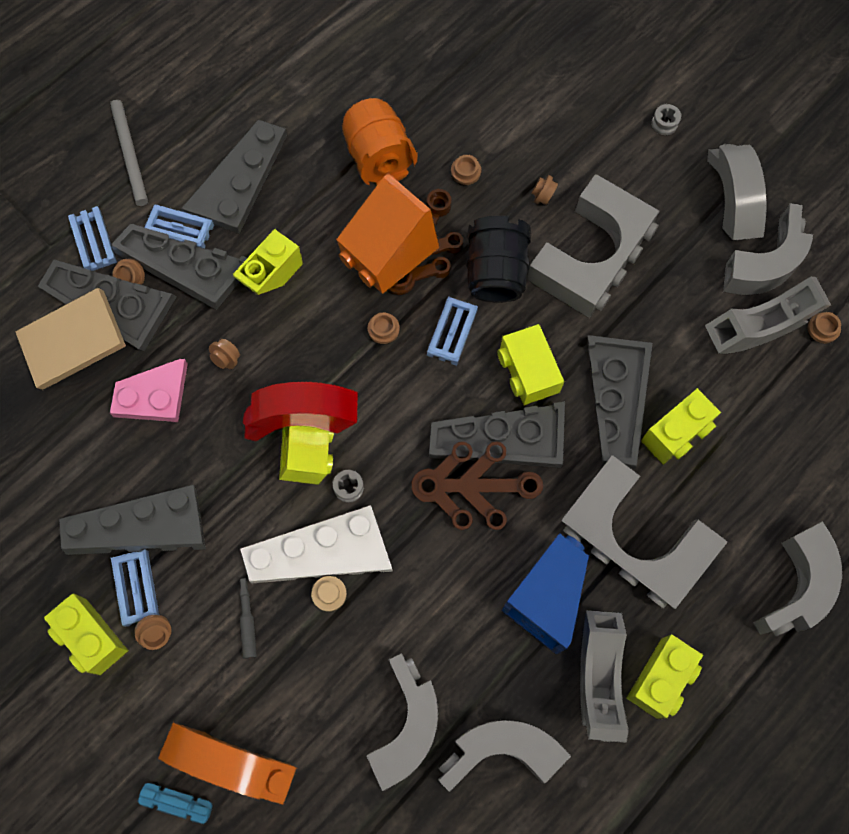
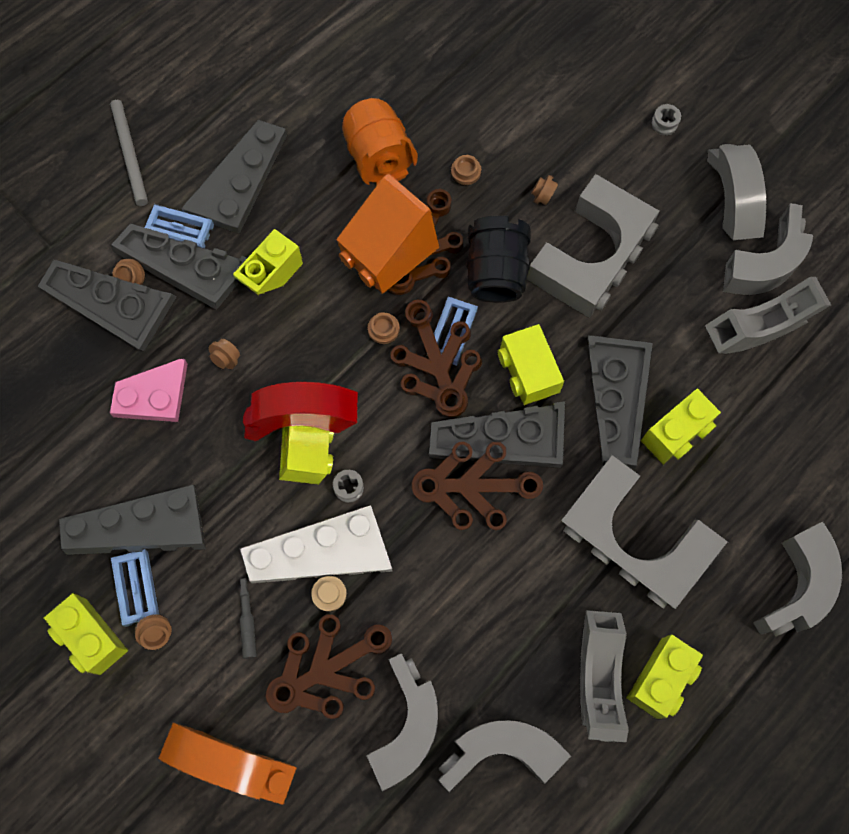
(70, 338): tan tile -> none
(85, 219): light blue tile -> none
(175, 803): dark azure axle -> none
(324, 670): none -> reddish brown plant
(437, 364): none -> reddish brown plant
(551, 594): blue slope -> none
(824, 327): medium nougat plate -> none

